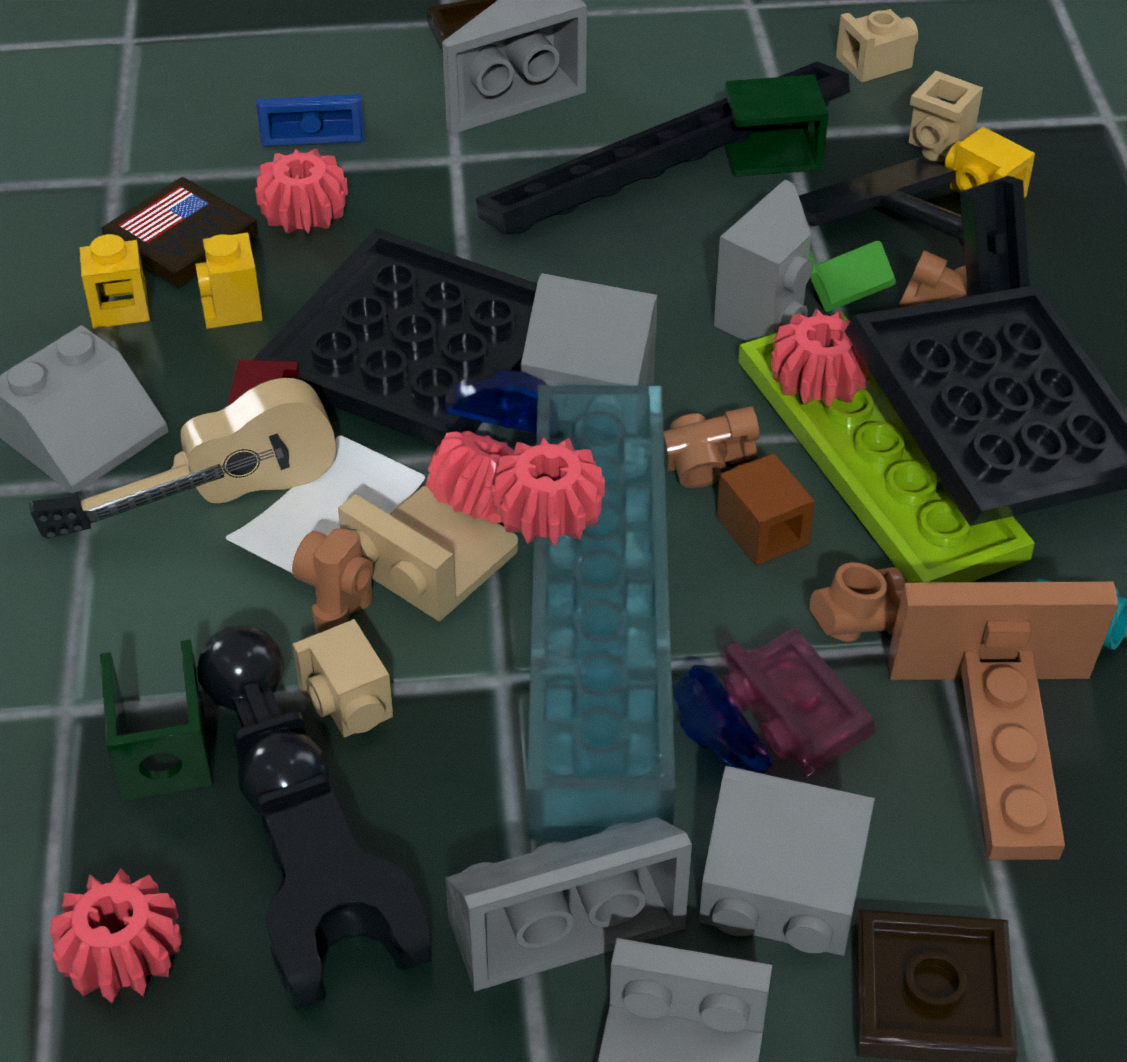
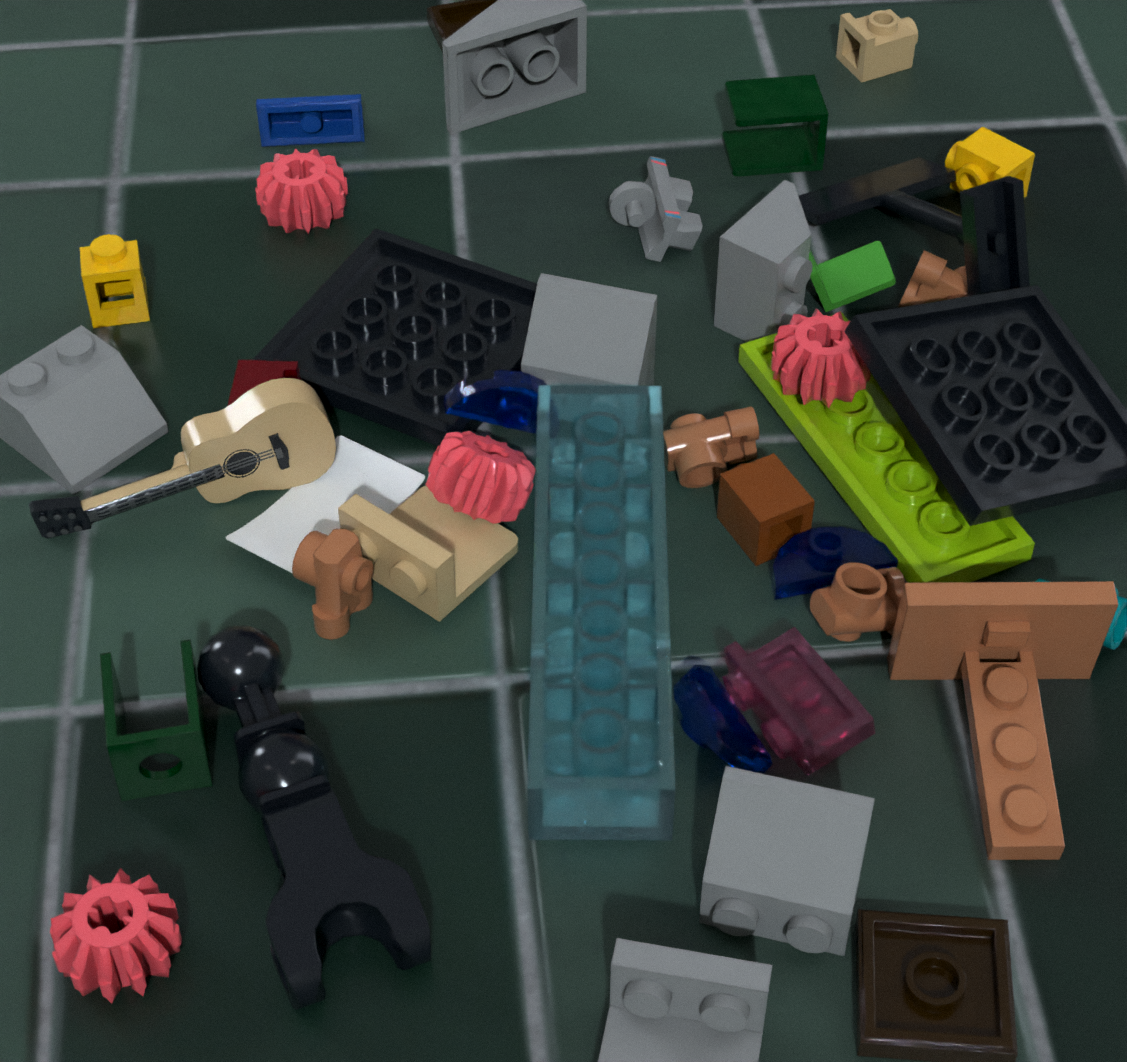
(173, 228): dark brown tile -> none
(228, 281): yellow brick -> none
(344, 678): tan brick -> none
(548, 491): coral gear -> none
(569, 900): light grey slope -> none
(632, 158): black plate -> none
(657, 210): none -> light grey hips
(815, 555): none -> clear blue plate
(940, 124): tan brick -> none

